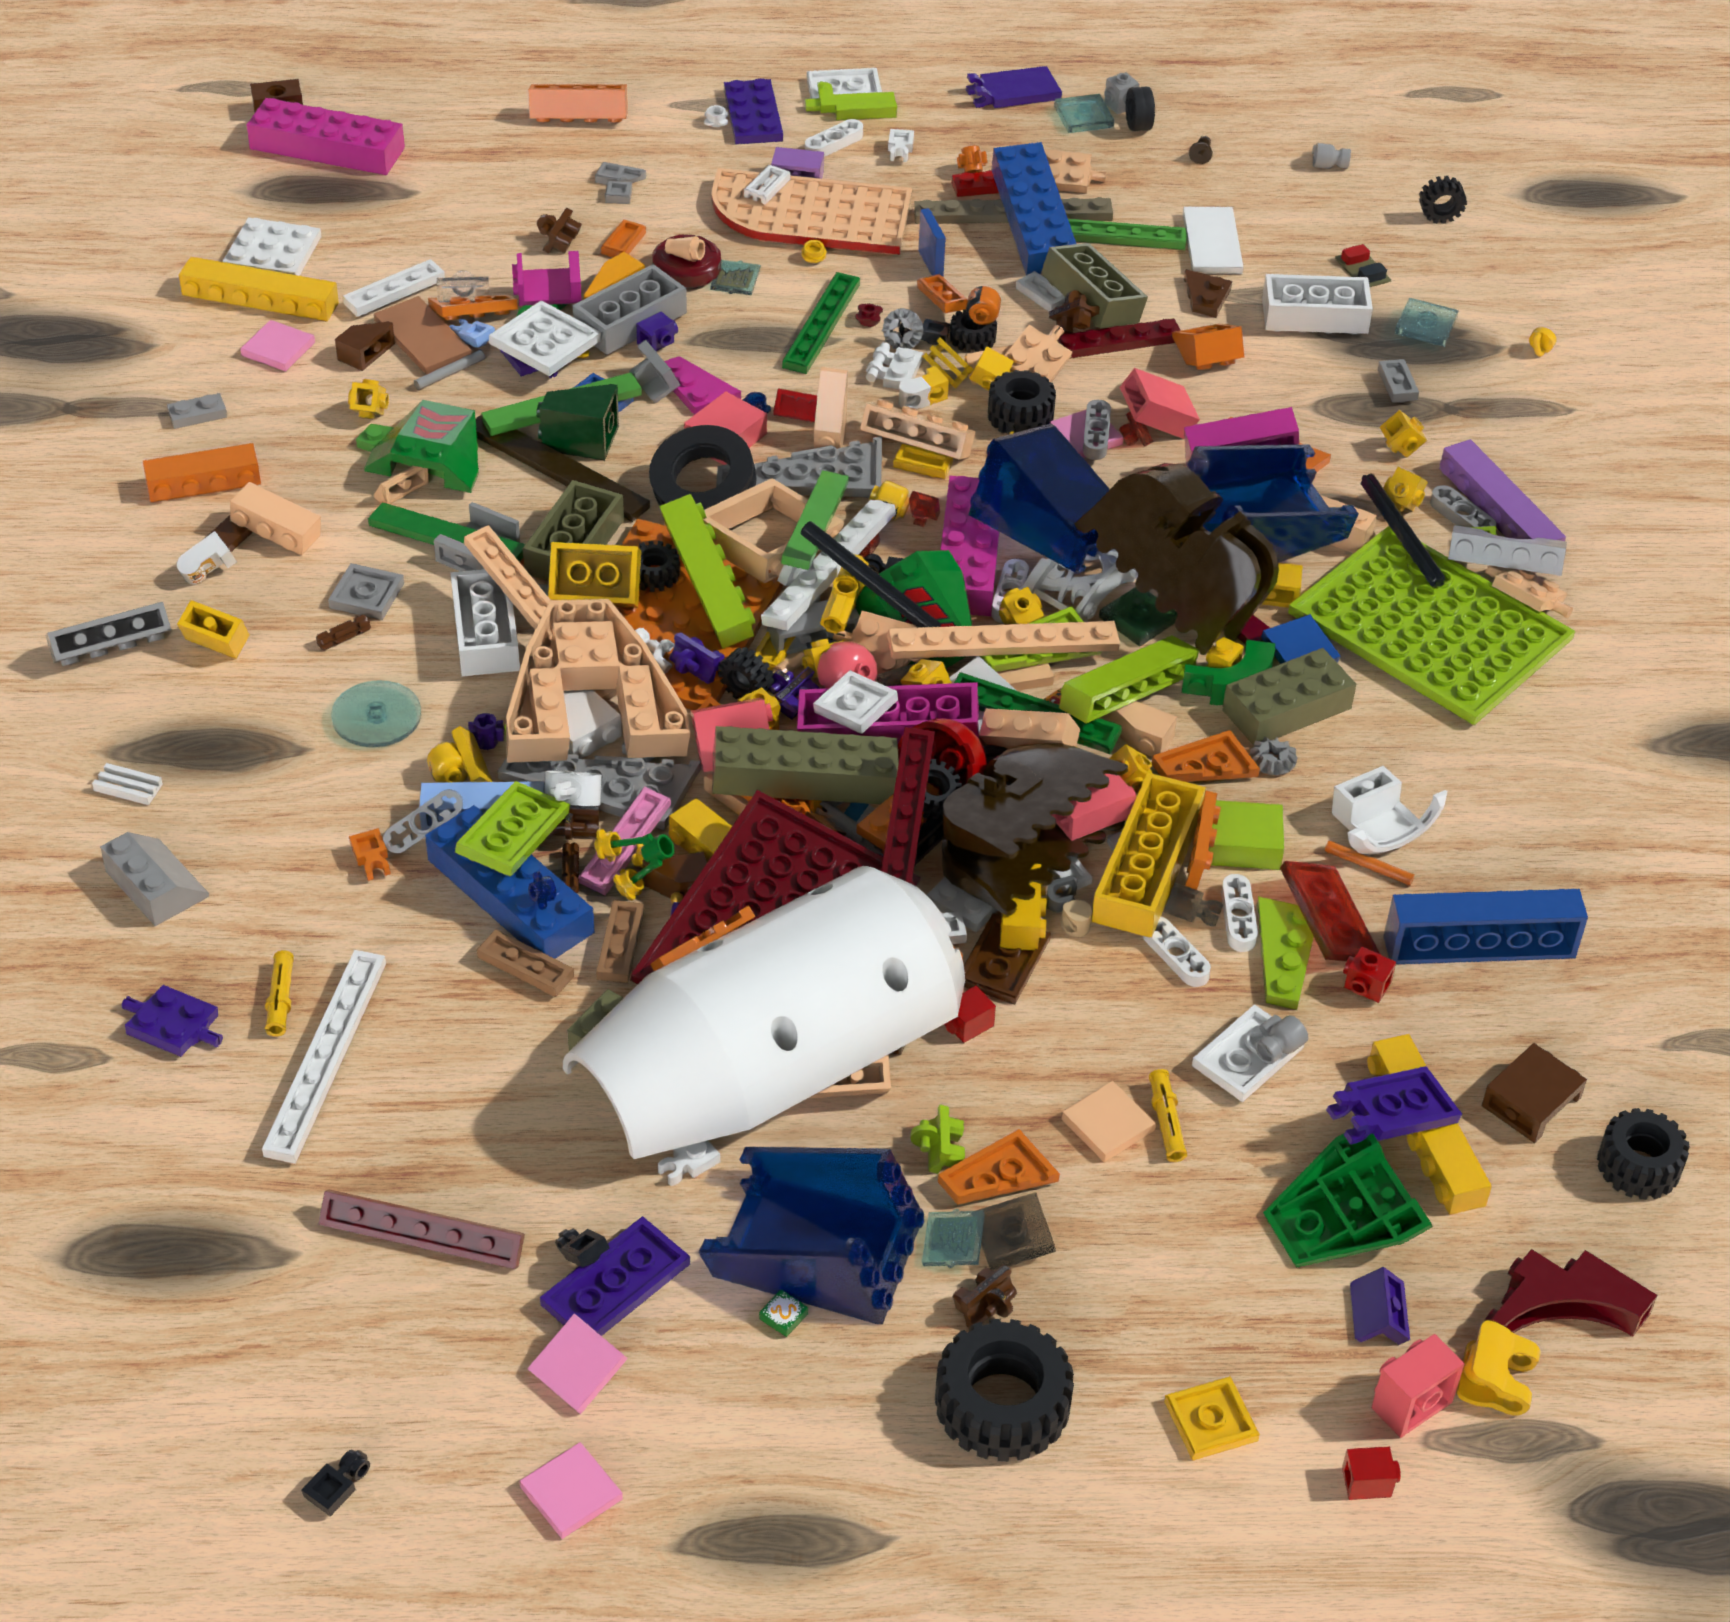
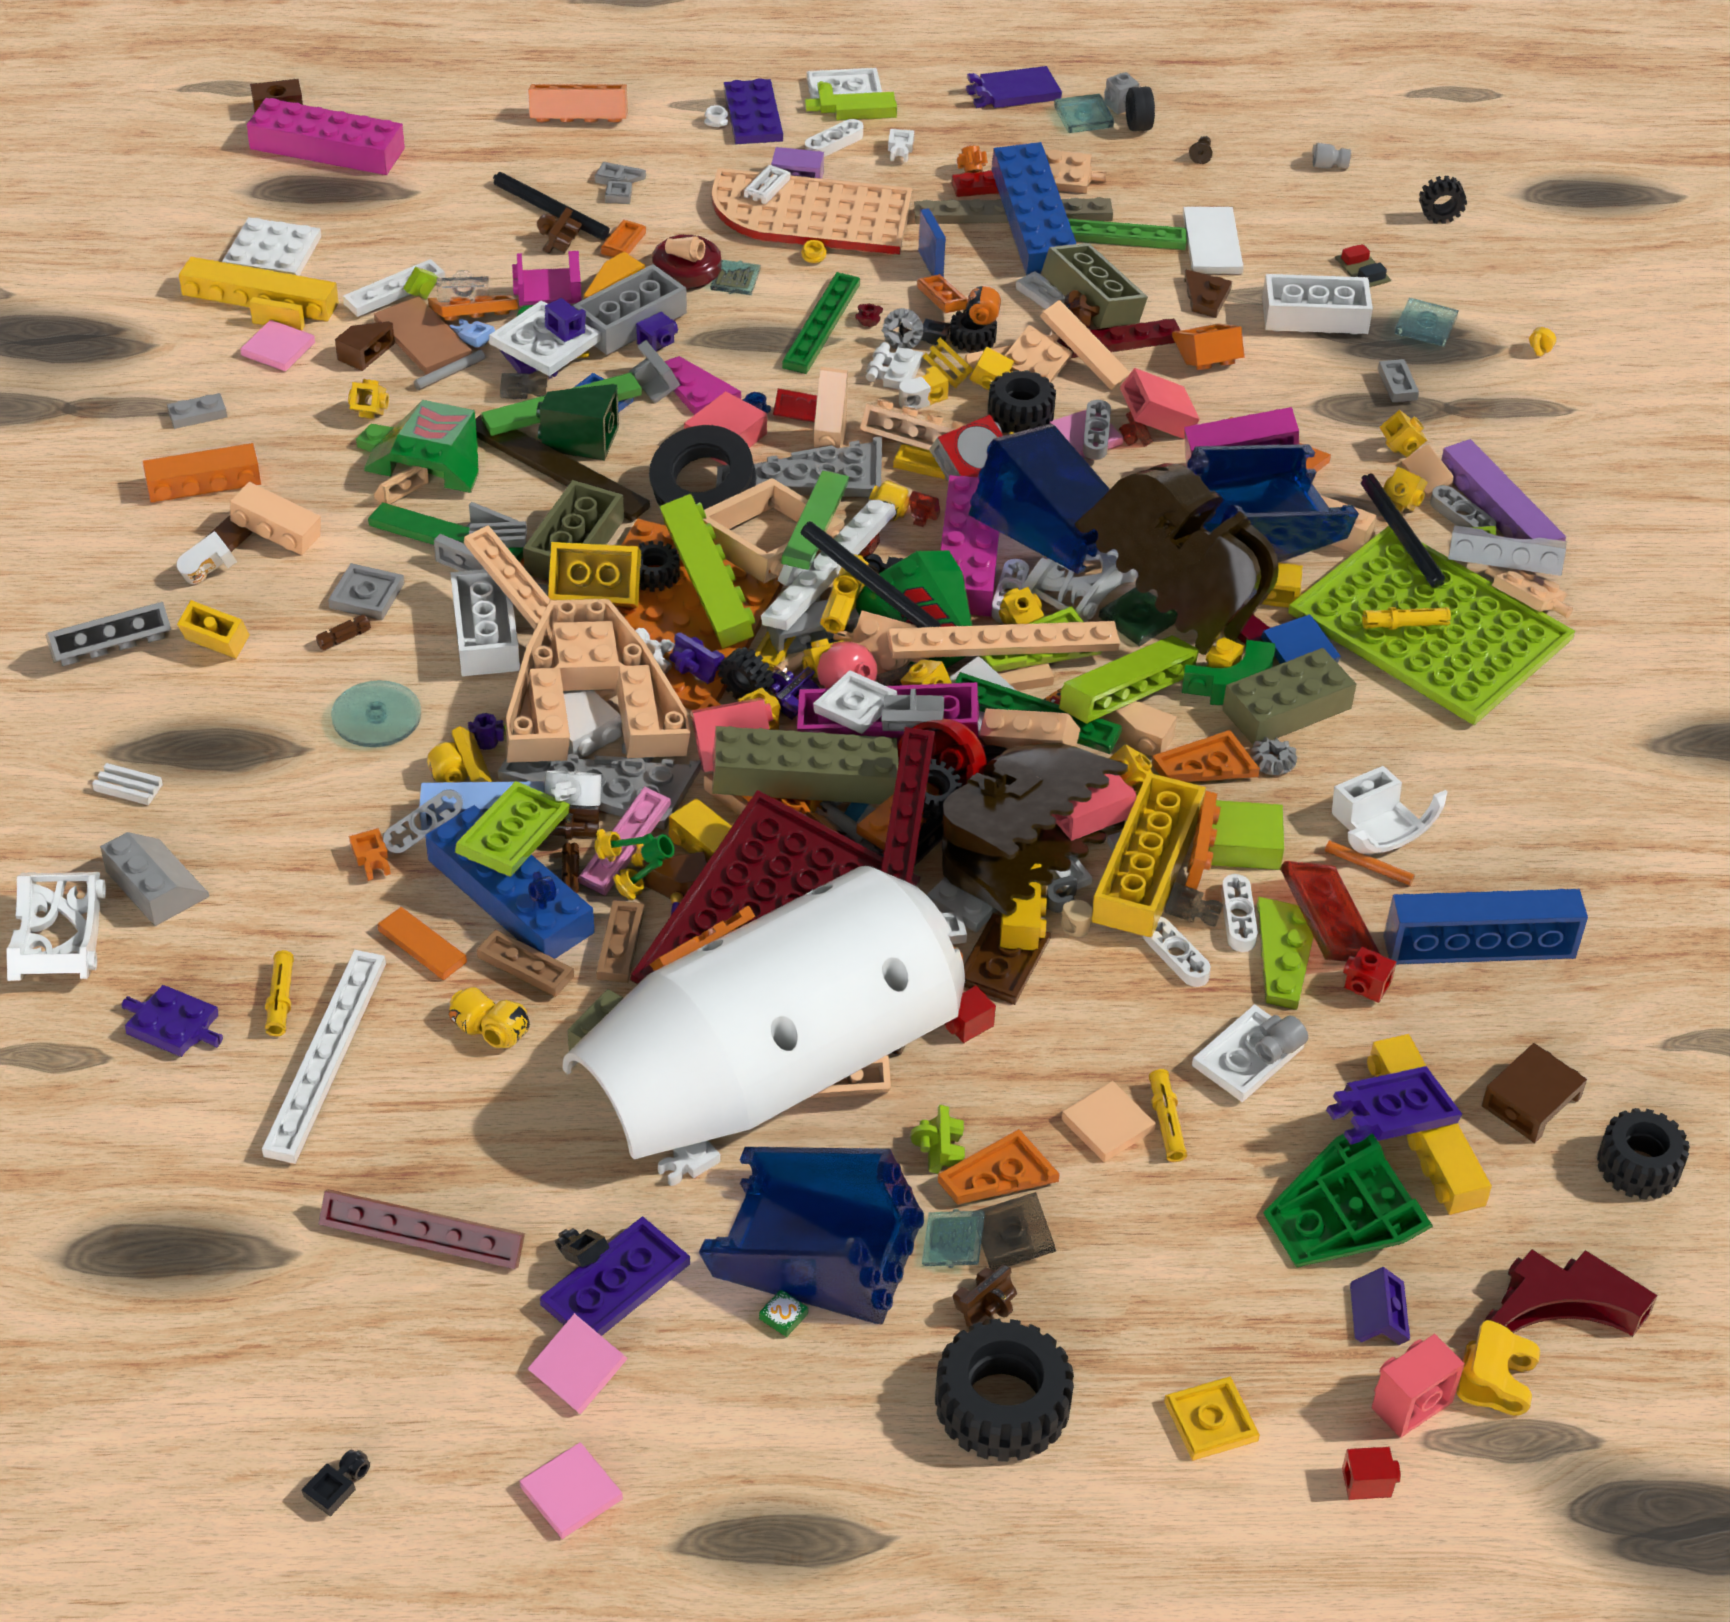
(68, 956): none -> white fence
(285, 313): none -> yellow tile
(420, 283): none -> lime plate
(422, 943): none -> orange tile
(469, 1008): none -> yellow head
(505, 1024): none -> yellow head
(510, 533): none -> light grey tile
(520, 385): none -> clear smoke plate
(549, 204): none -> black axle
(564, 320): none -> dark purple brick
(910, 710): none -> light grey panel
(965, 448): none -> panel
(1085, 344): none -> light nougat tile
(1397, 618): none -> yellow pin
(1429, 467): none -> light nougat slope

